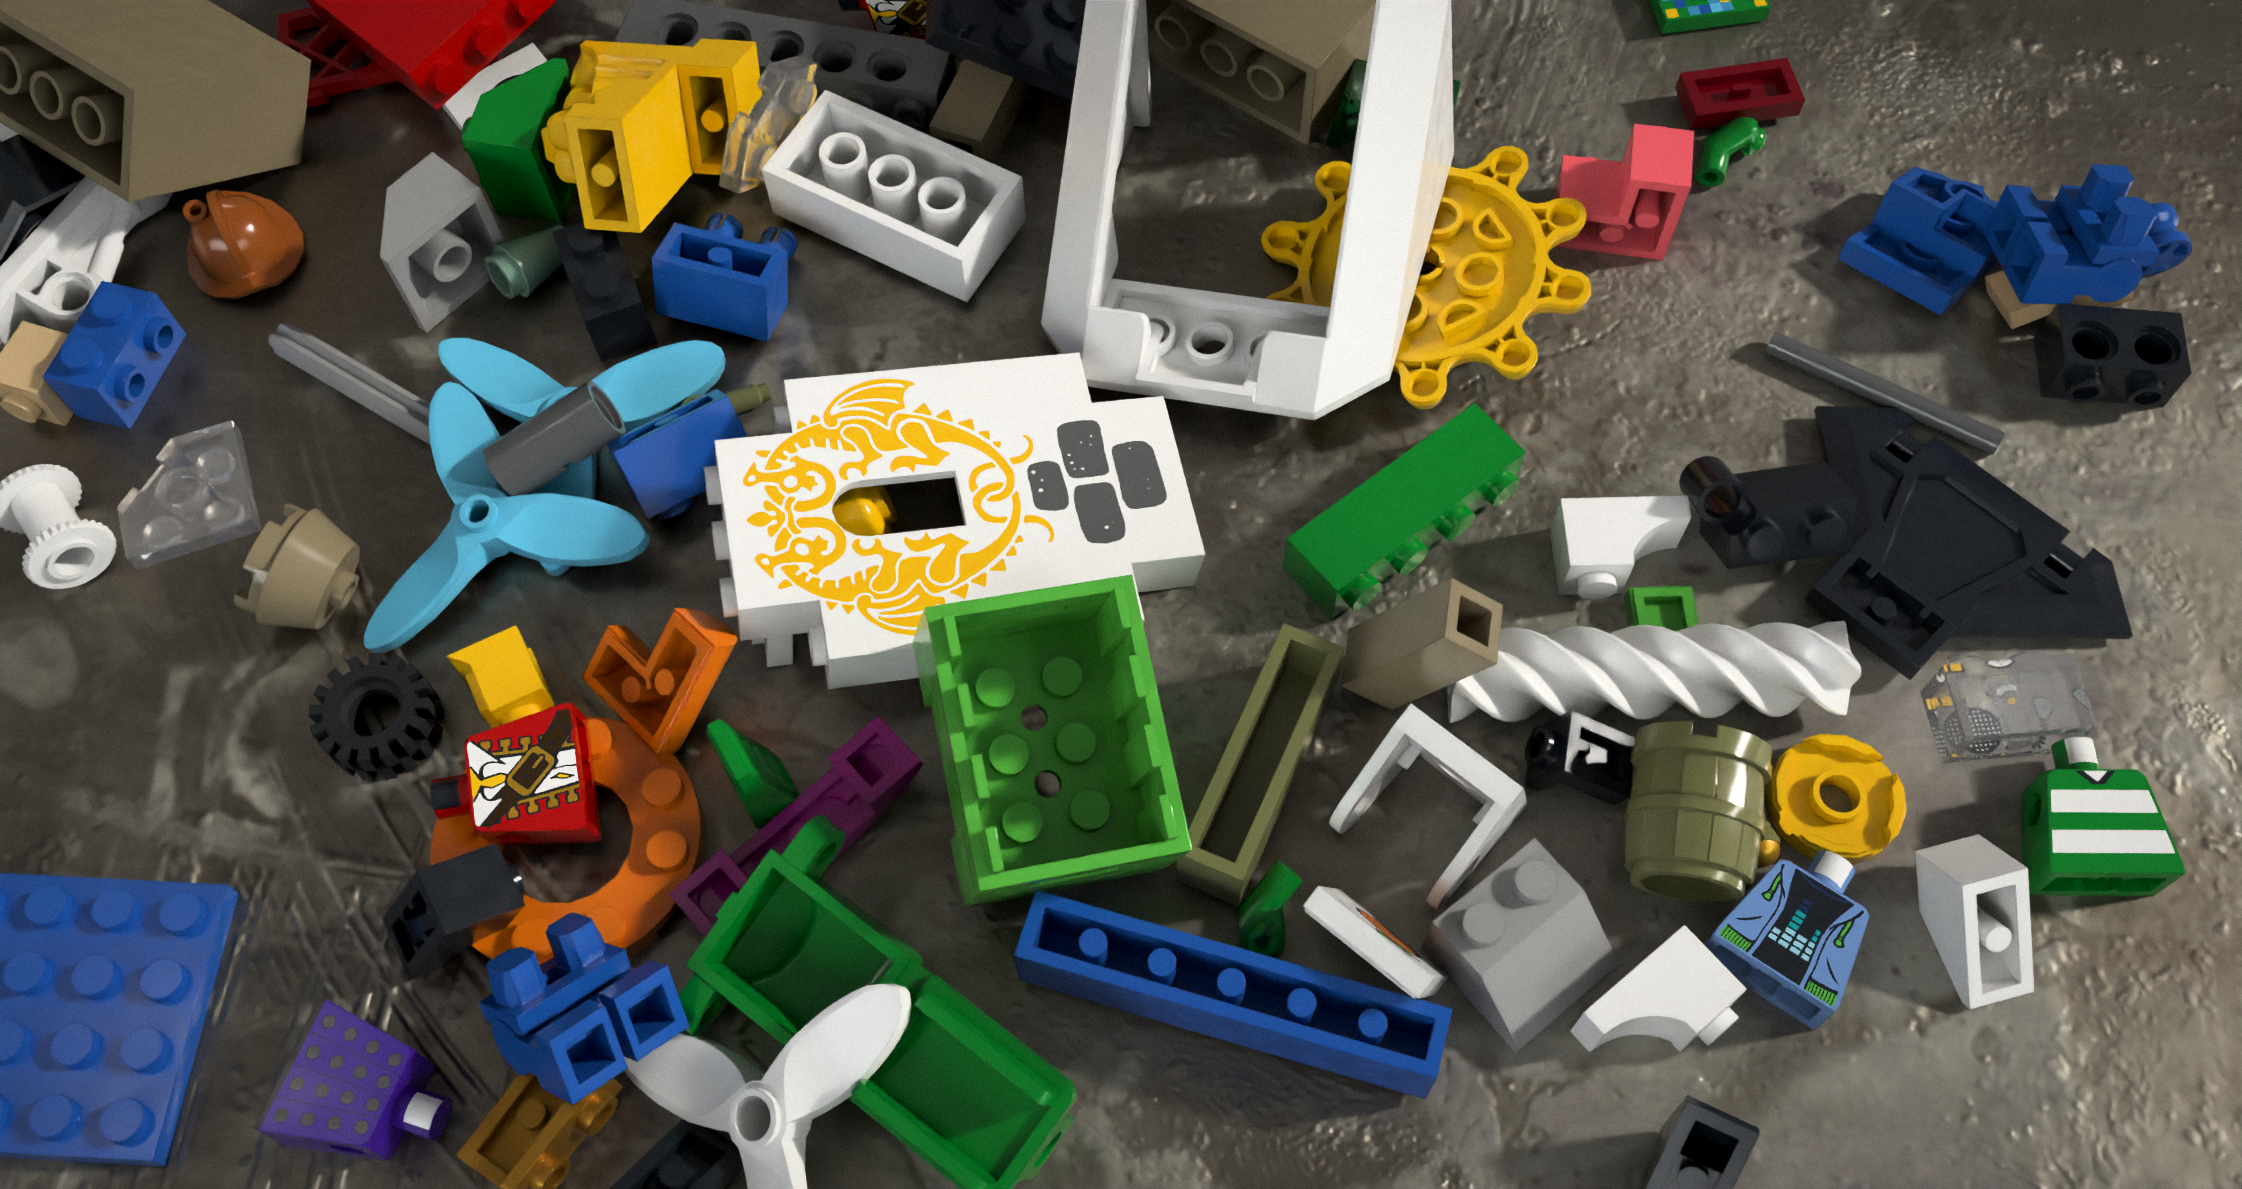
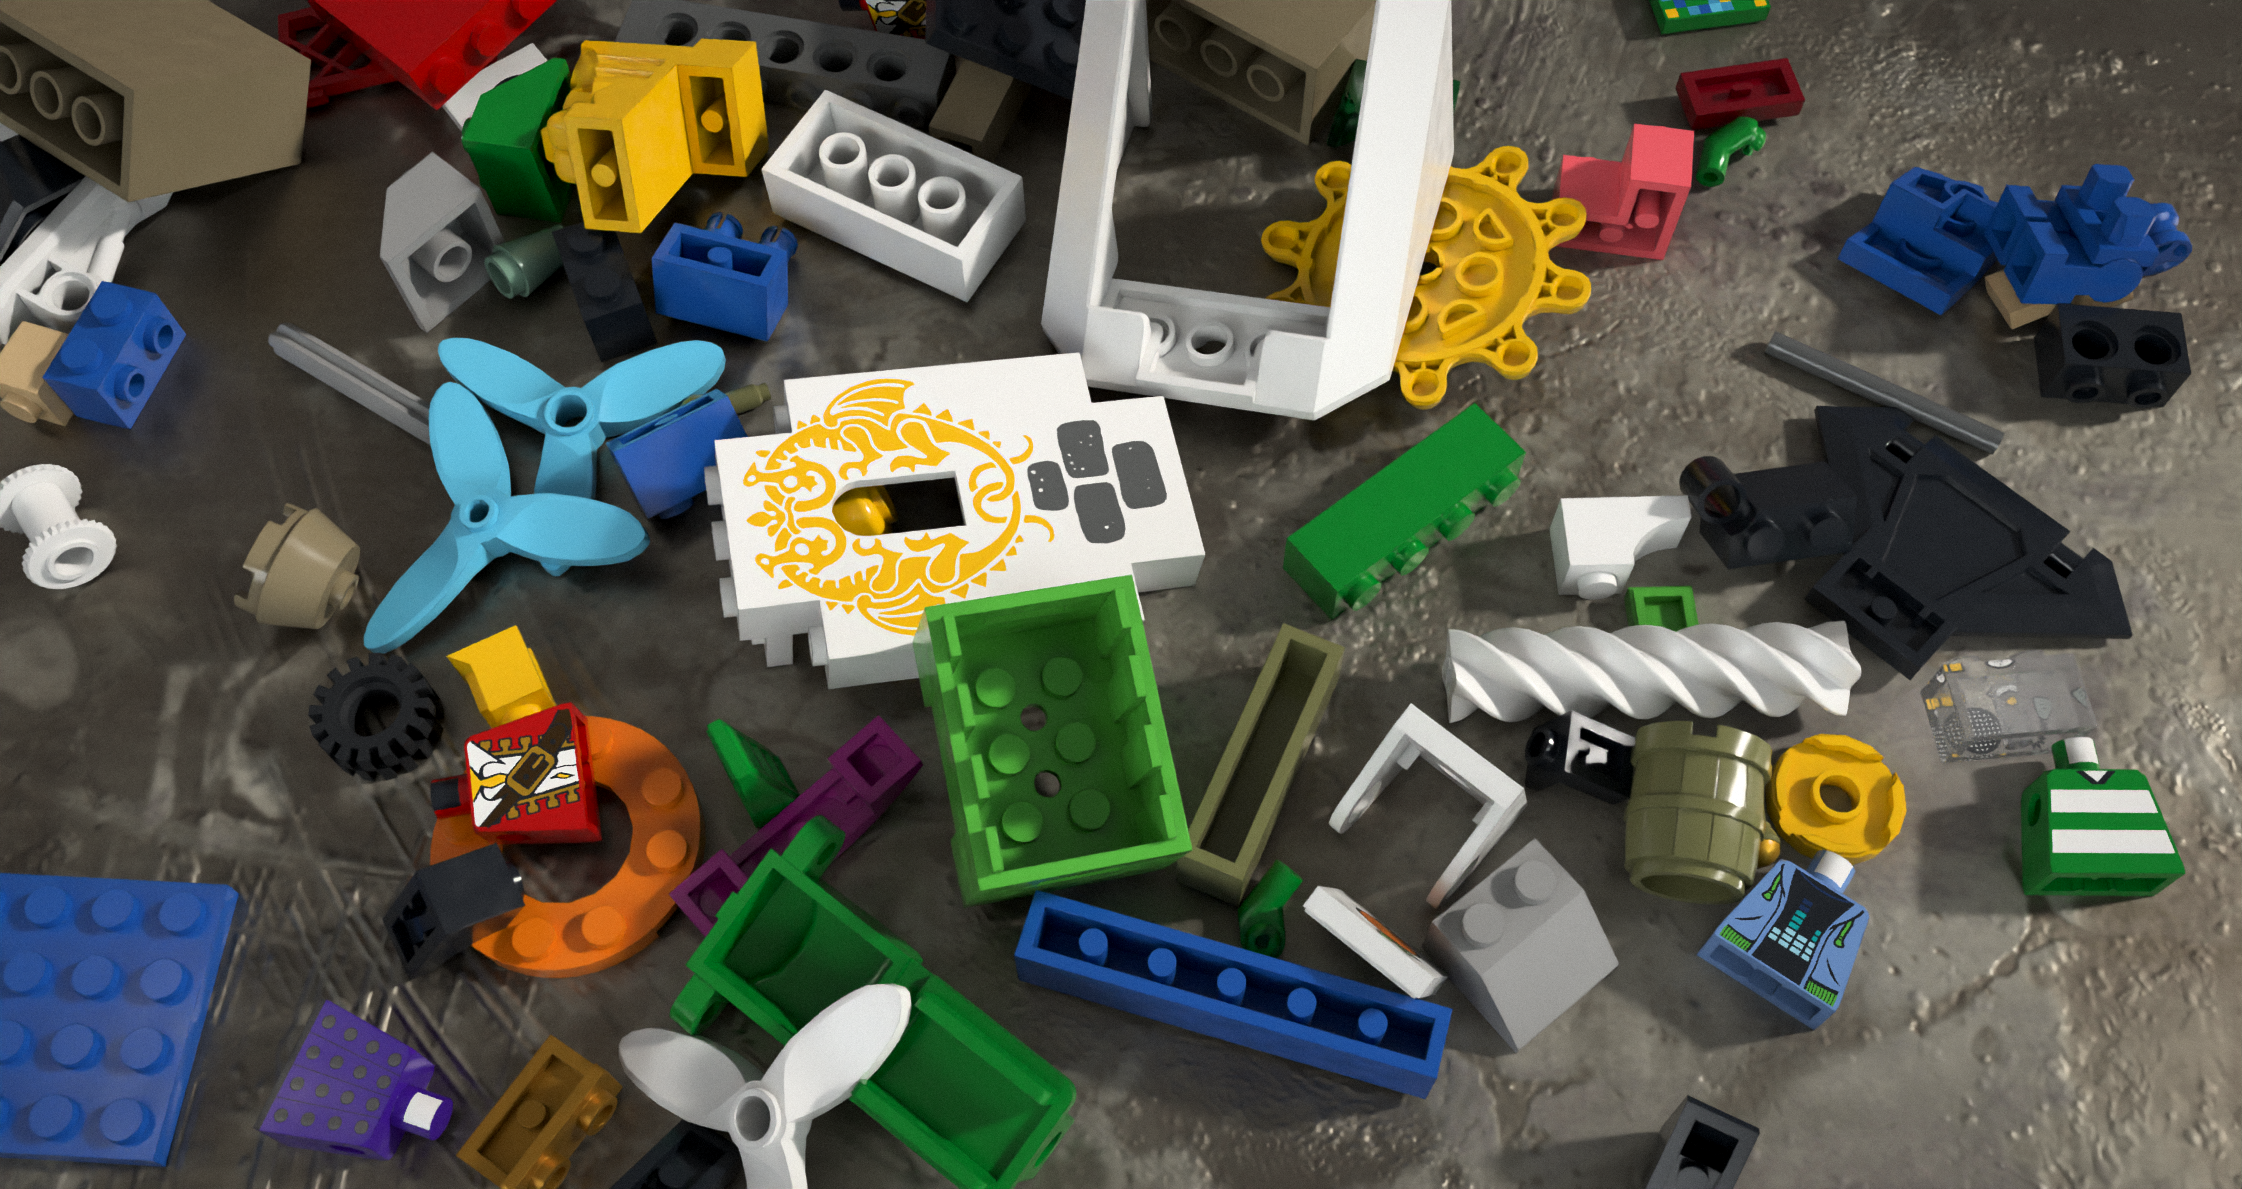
(192, 499): clear plate -> none
(240, 243): dark orange helmet -> none
(553, 439): dark grey pin -> none
(579, 1009): blue hips -> none
(665, 687): orange brick -> none
(755, 137): clear plate -> none
(1422, 645): dark tan brick -> none
(1669, 995): white arch -> none
(1978, 918): white slope -> none

